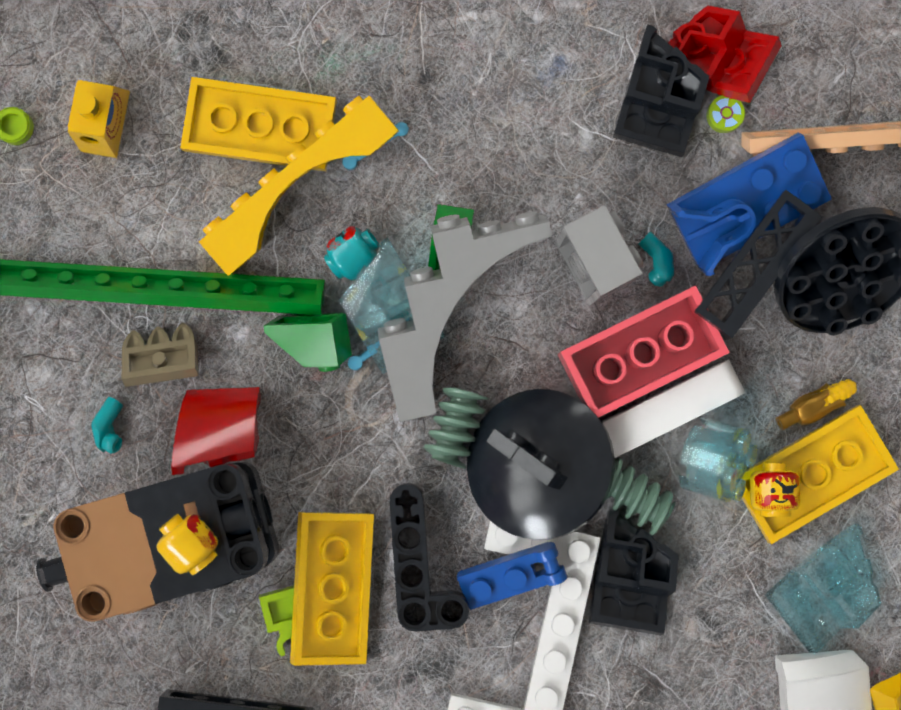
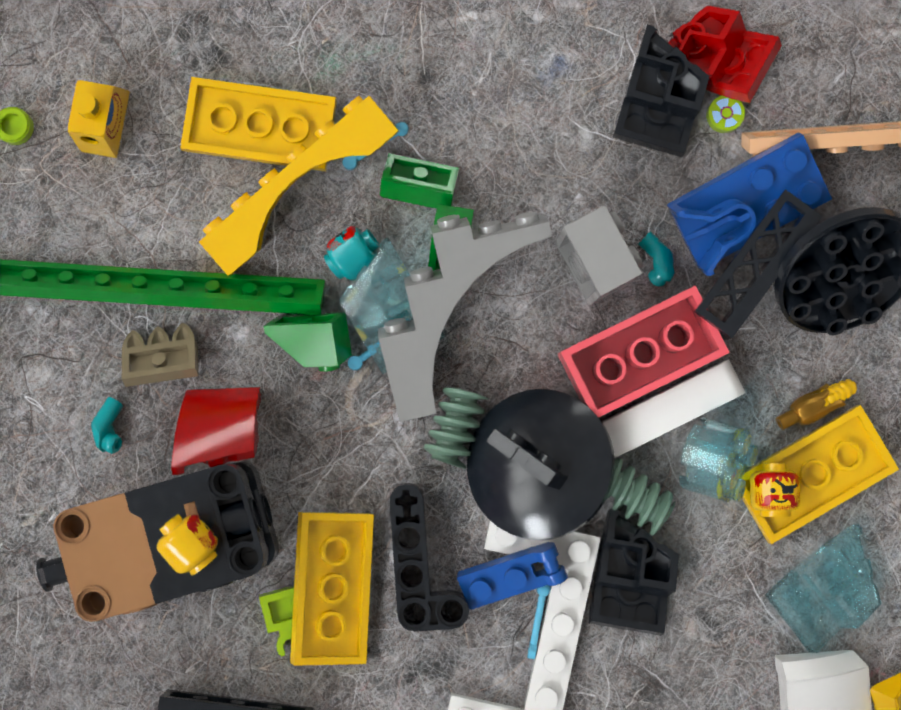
(418, 181): none -> green slope
(543, 592): none -> medium azure hinge

